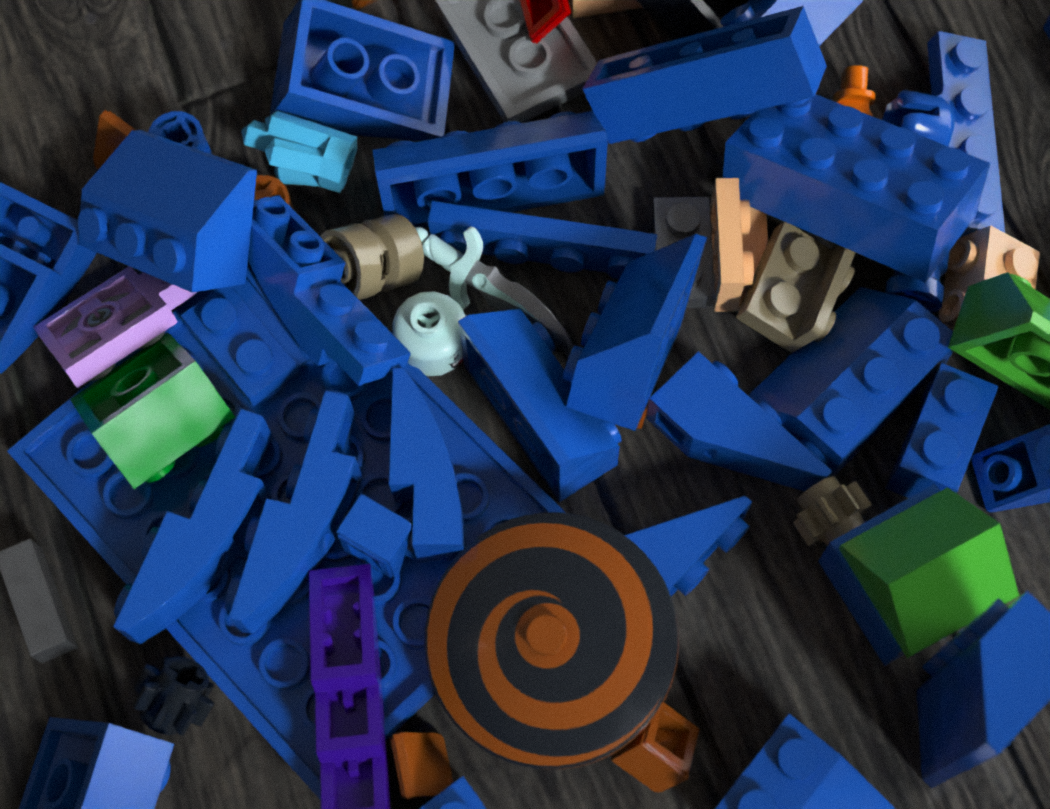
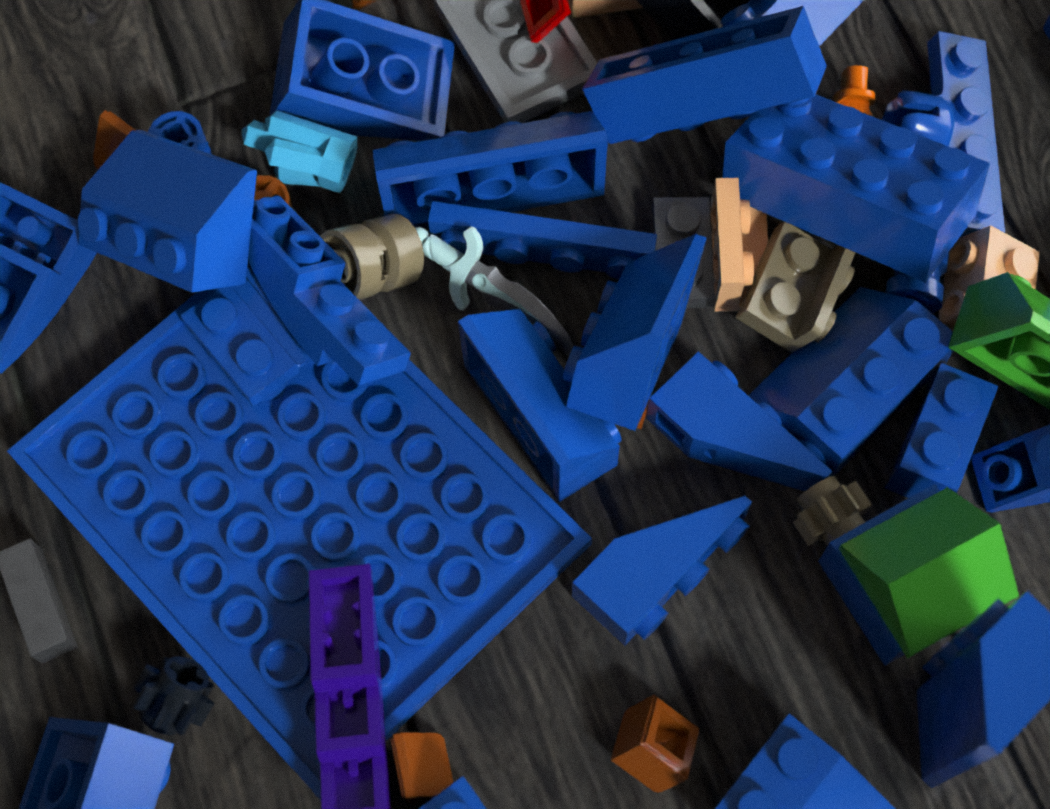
(110, 323): lavender piece -> none
(153, 410): slope -> none
(192, 554): blue slope -> none
(299, 534): blue slope -> none
(375, 536): blue slope -> none
(423, 473): blue slope -> none
(430, 332): light aqua head -> none
(551, 641): dish -> none

